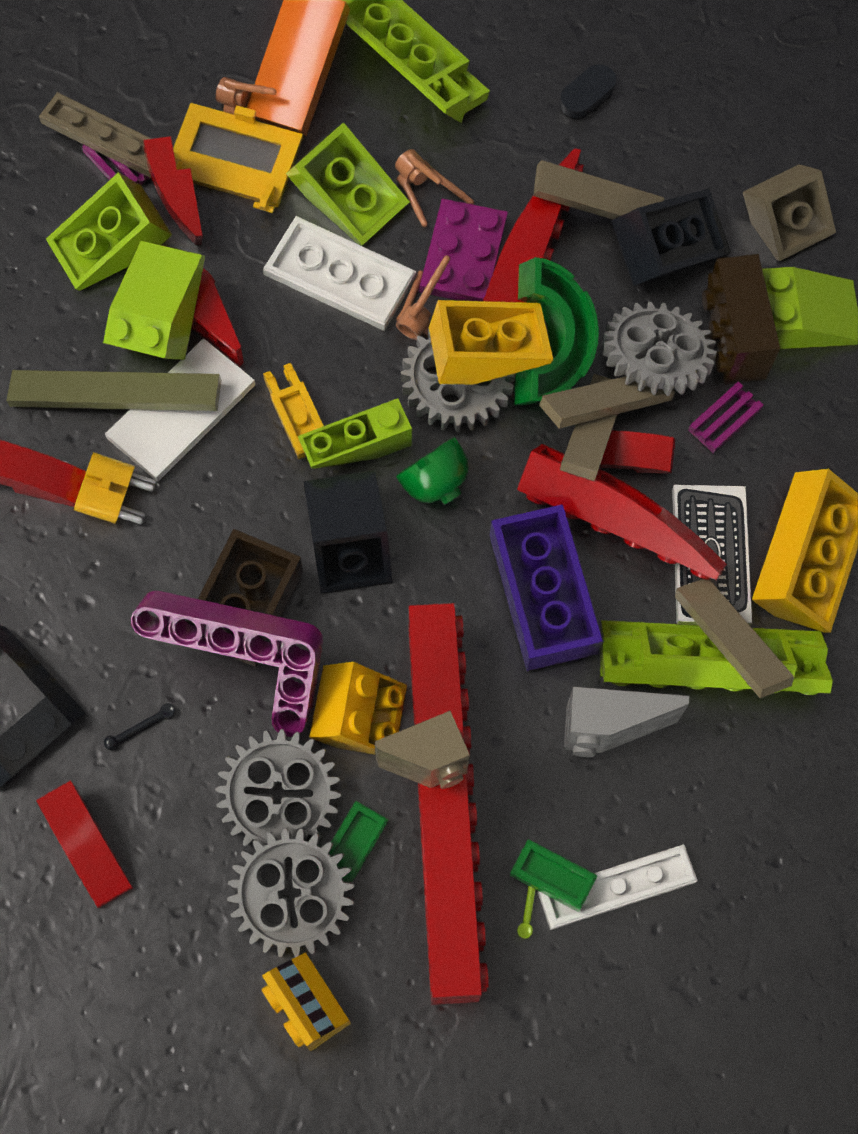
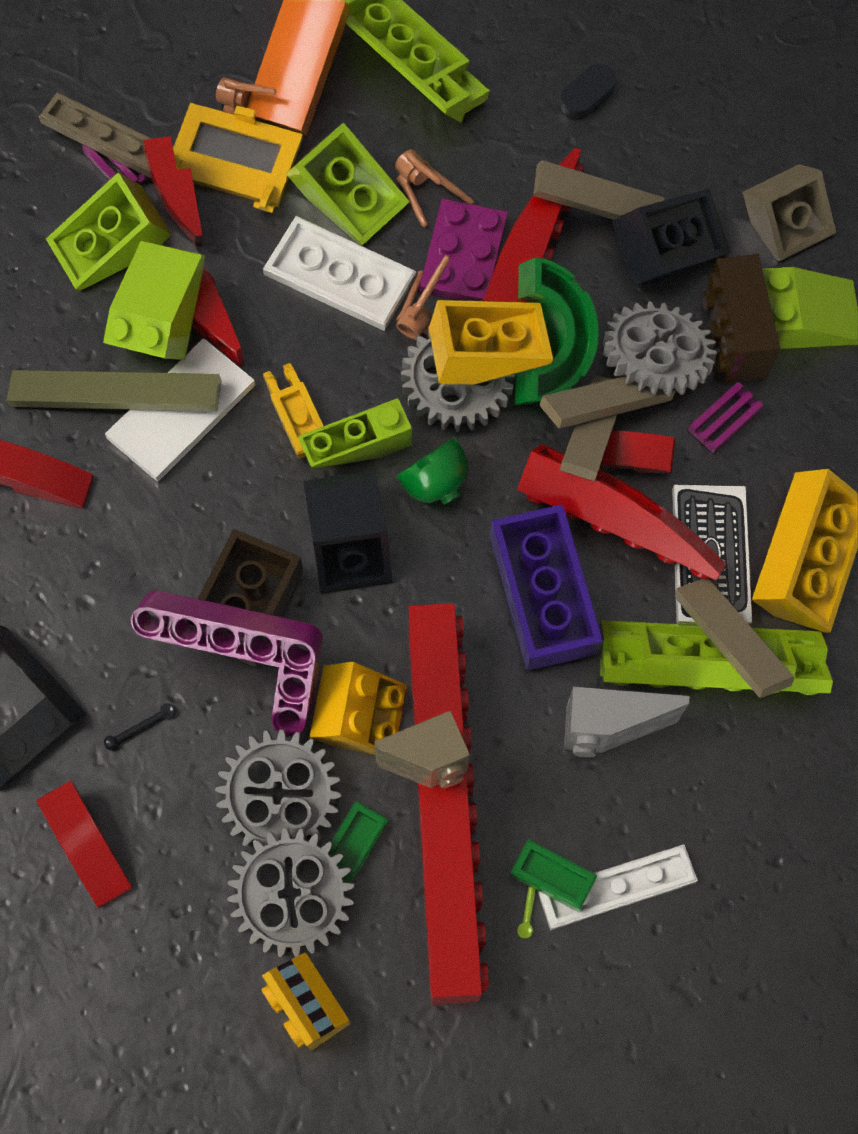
(106, 488): yellow piece -> none

